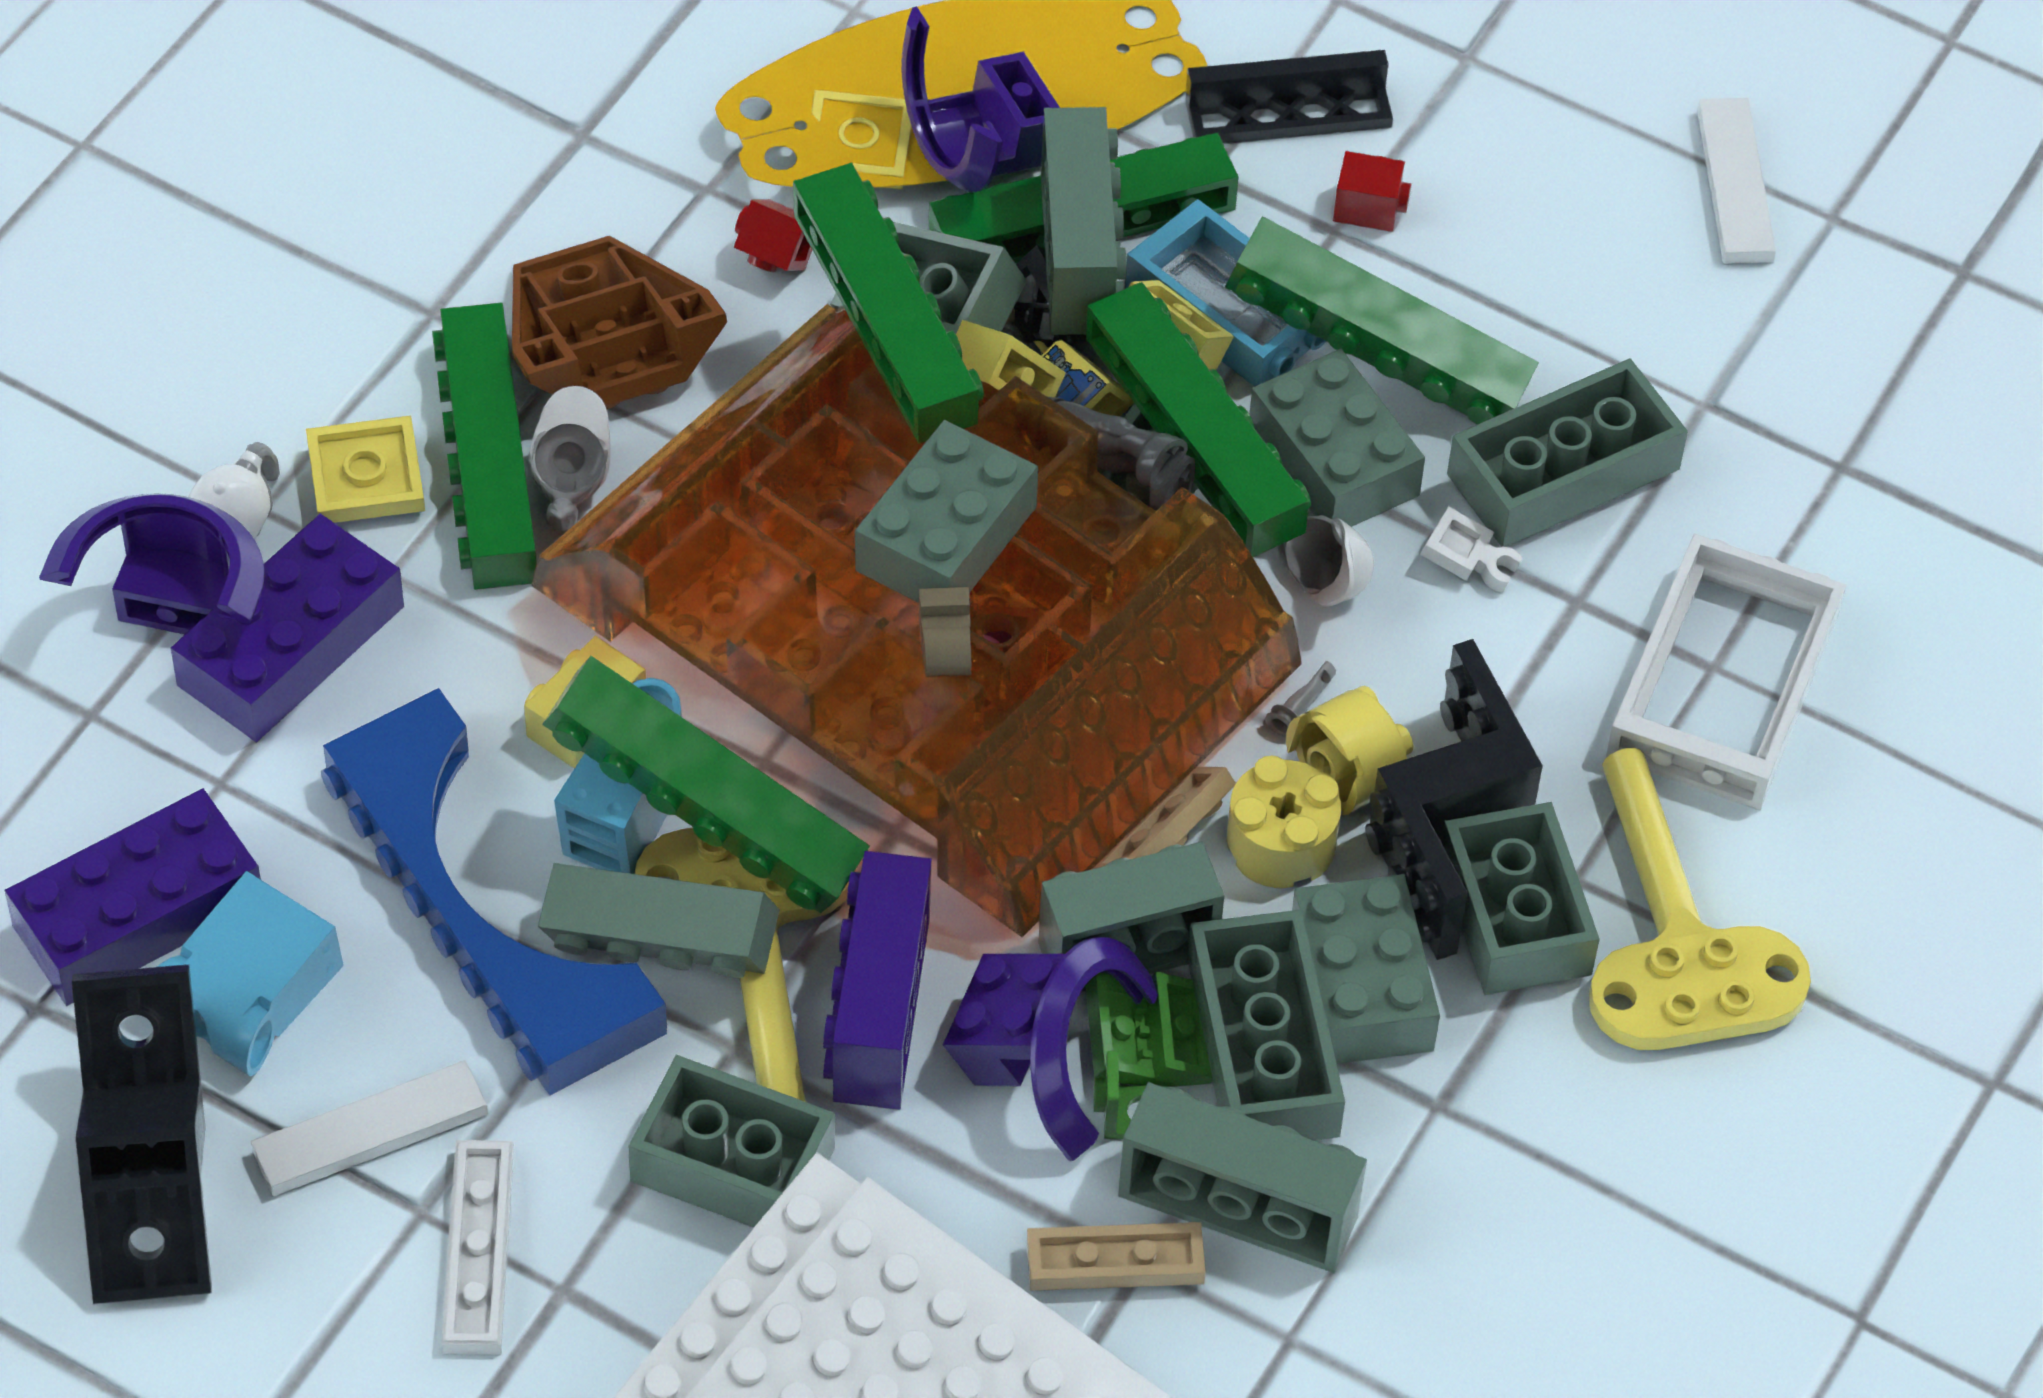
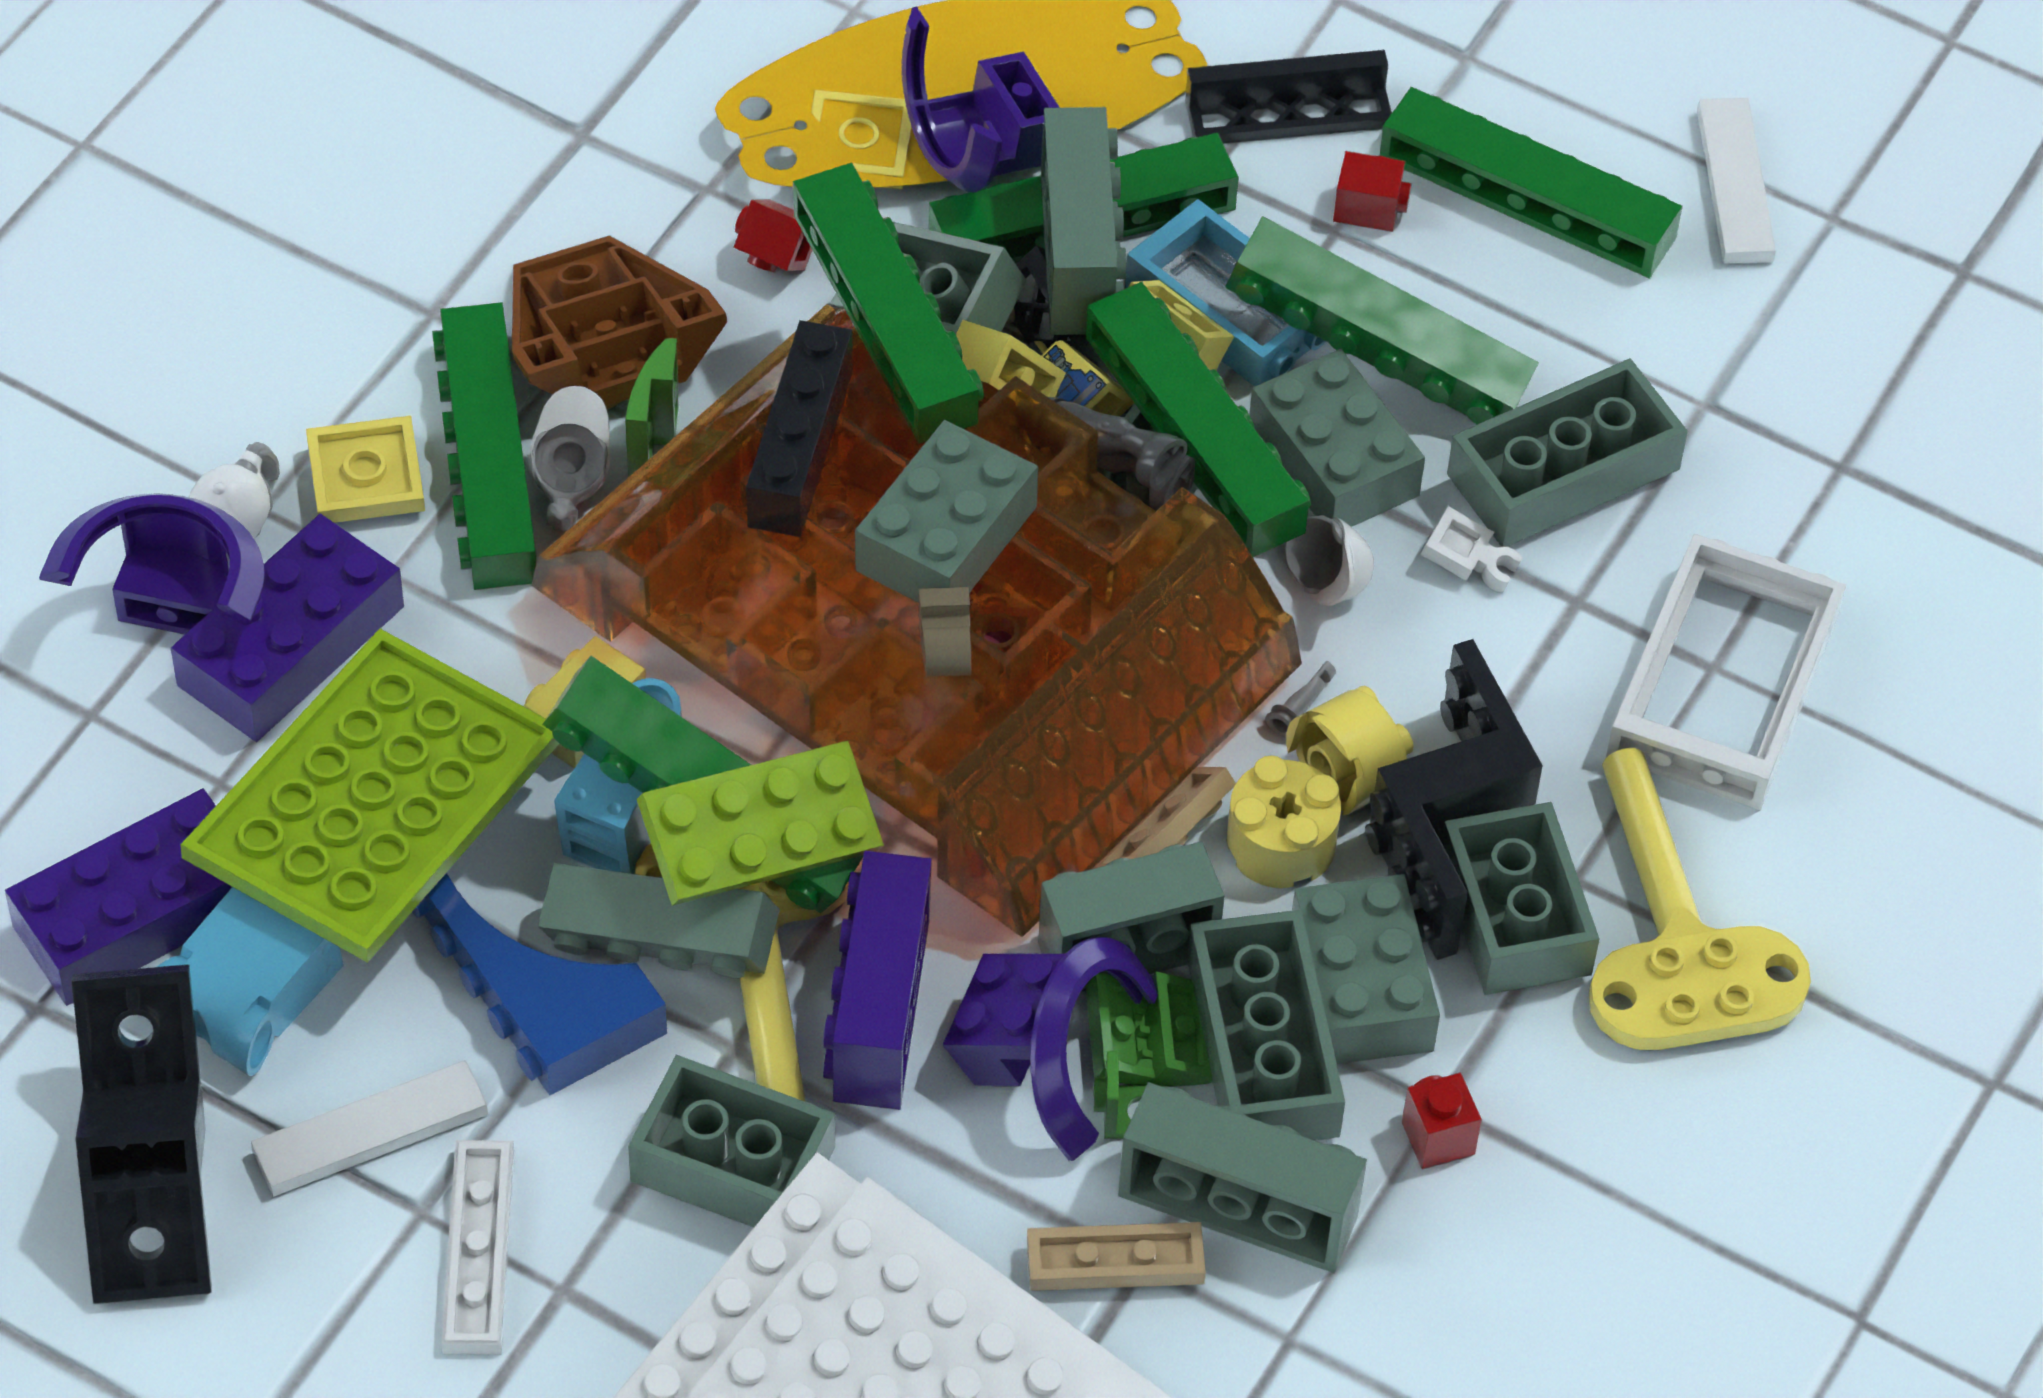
(371, 794): none -> lime plate
(653, 405): none -> bright green slope
(759, 822): none -> lime plate
(799, 428): none -> black brick
(1441, 1120): none -> red brick
(1531, 182): none -> green brick

